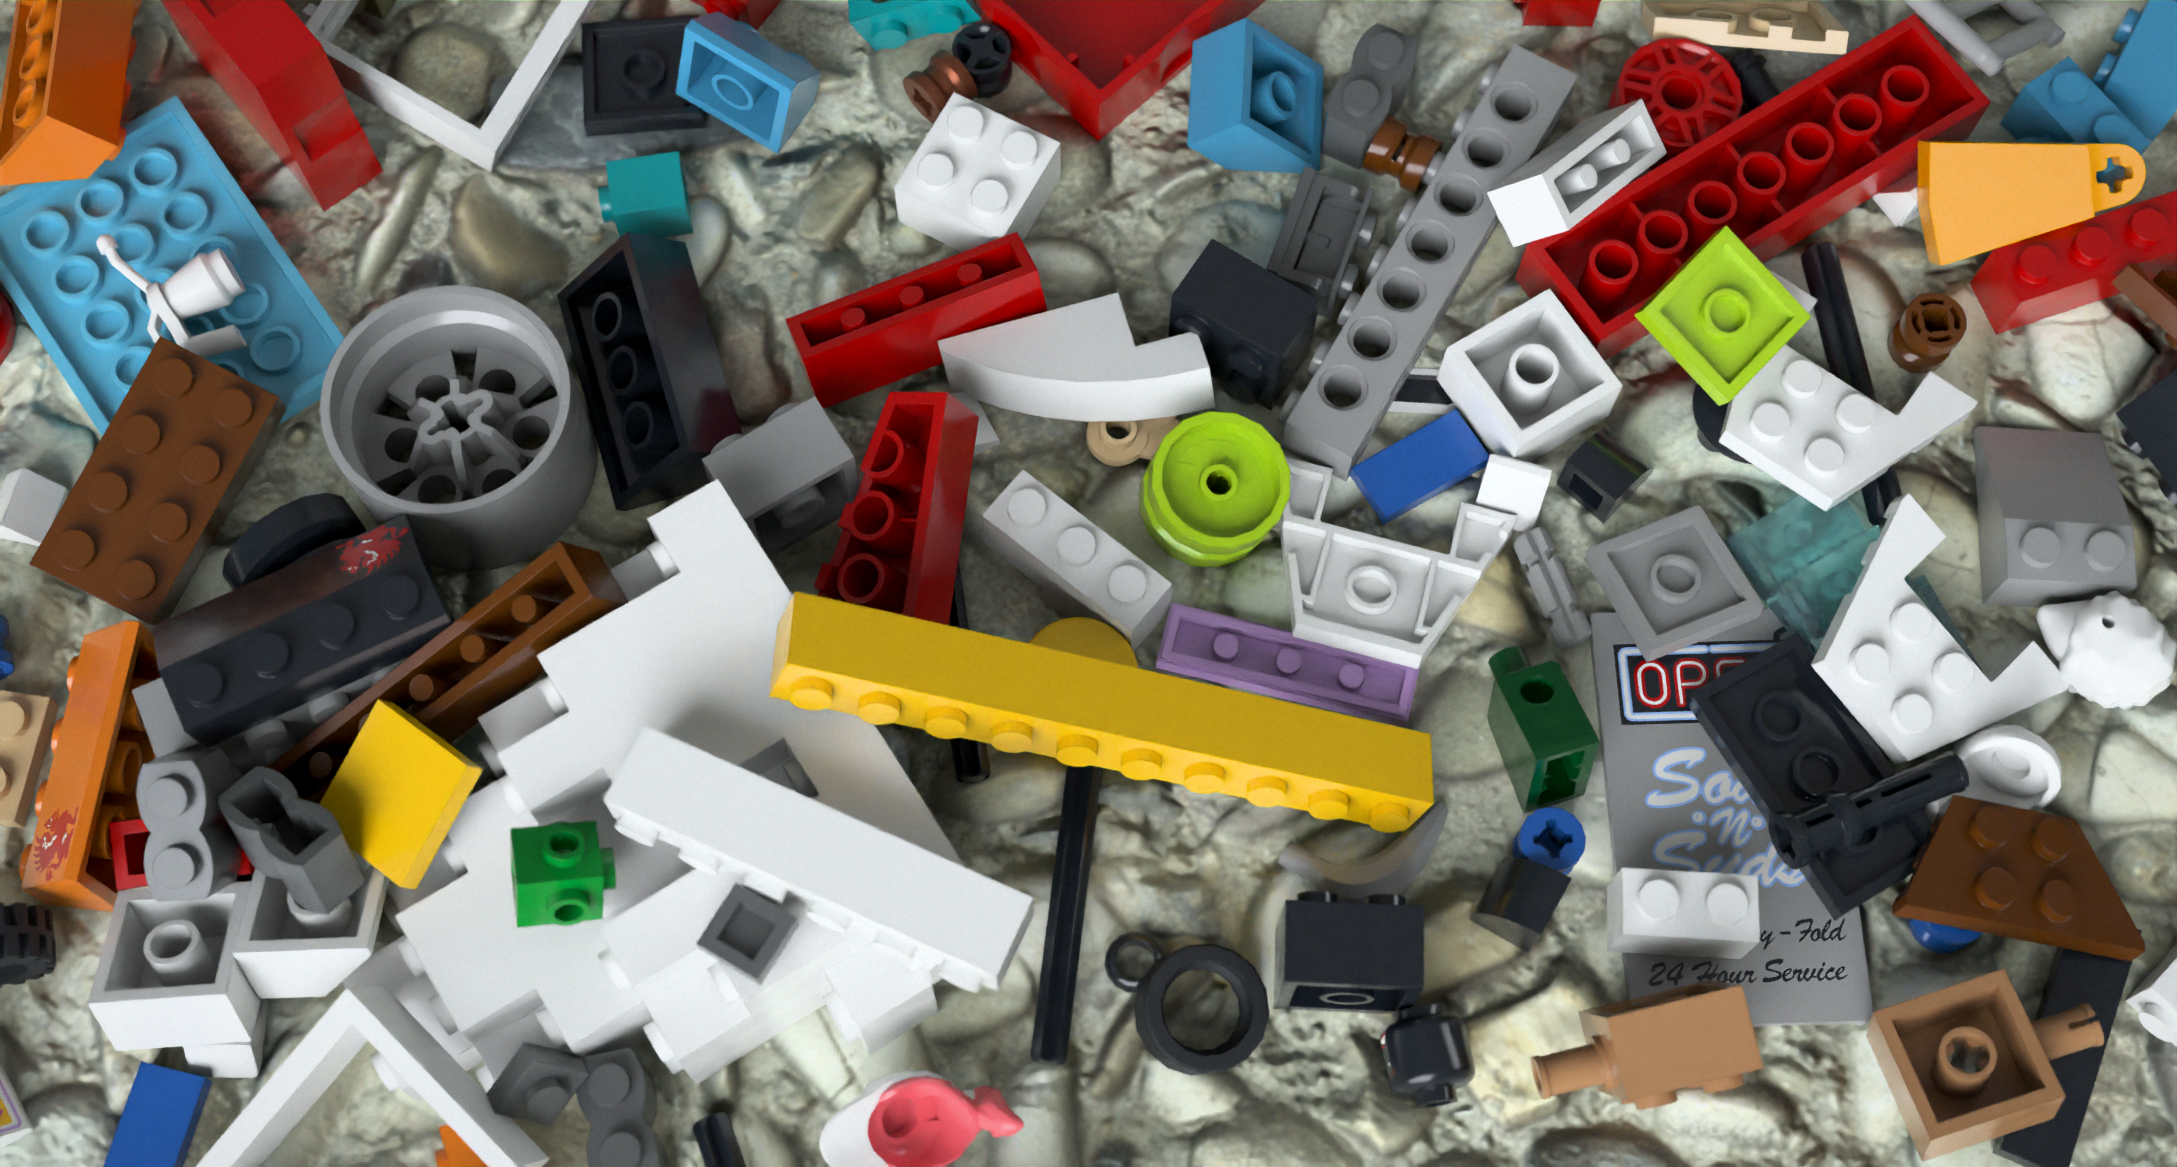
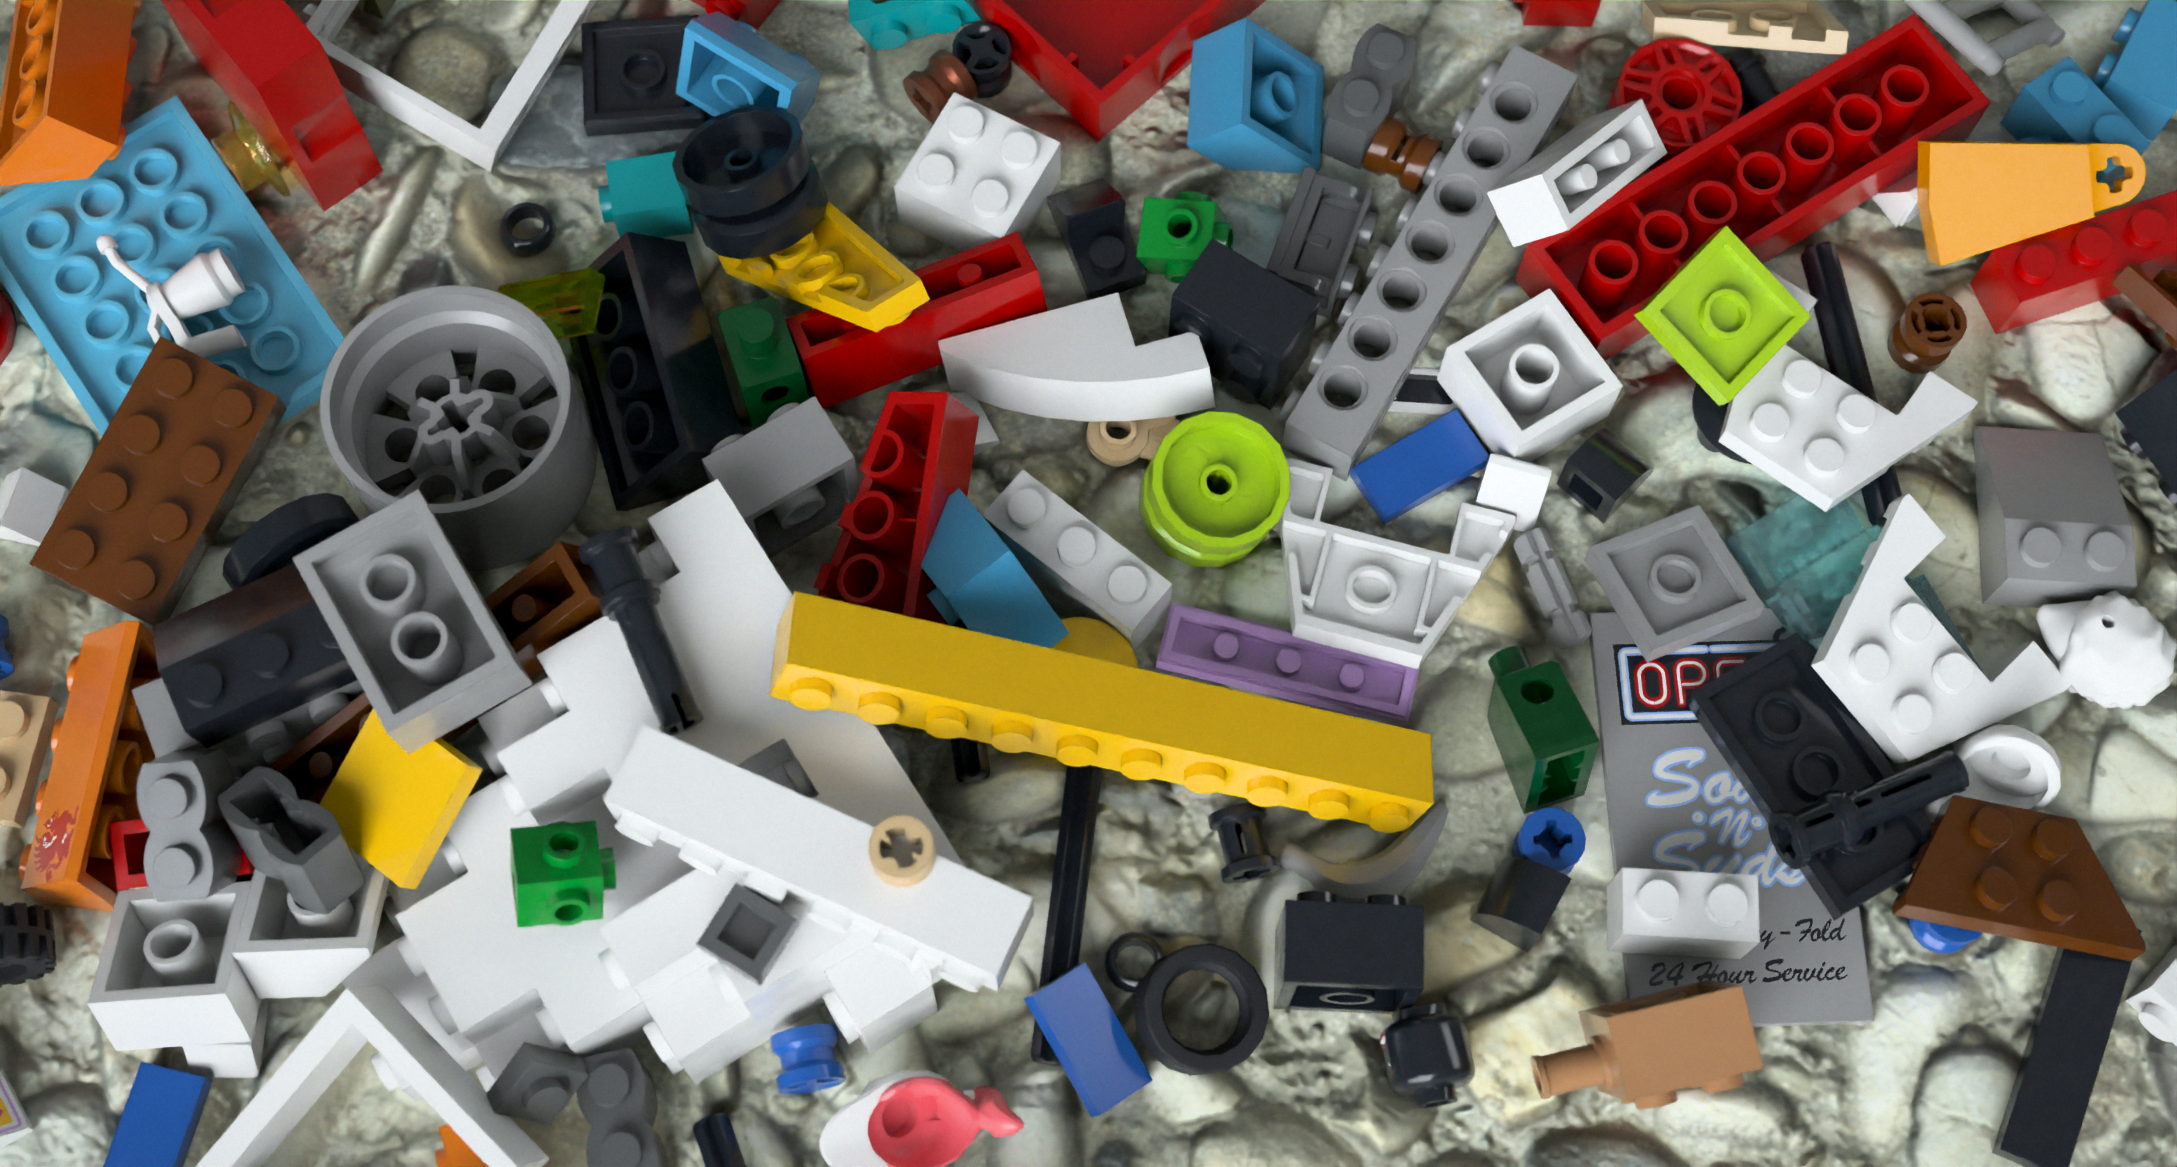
(247, 156): none -> clear yellow piece
(411, 622): none -> light grey slope
(521, 212): none -> black piece
(559, 293): none -> clear neon green tile
(632, 602): none -> black pin
(750, 182): none -> black wheel
(762, 356): none -> dark green torso
(807, 1059): none -> blue wheel
(838, 273): none -> yellow wing
(916, 834): none -> tan bush
(984, 581): none -> dark azure slope
(1088, 1039): none -> blue tile
(1097, 238): none -> black slope
(1178, 232): none -> green brick
(1229, 824): none -> black bush
(1984, 1028): medium nougat brick -> none

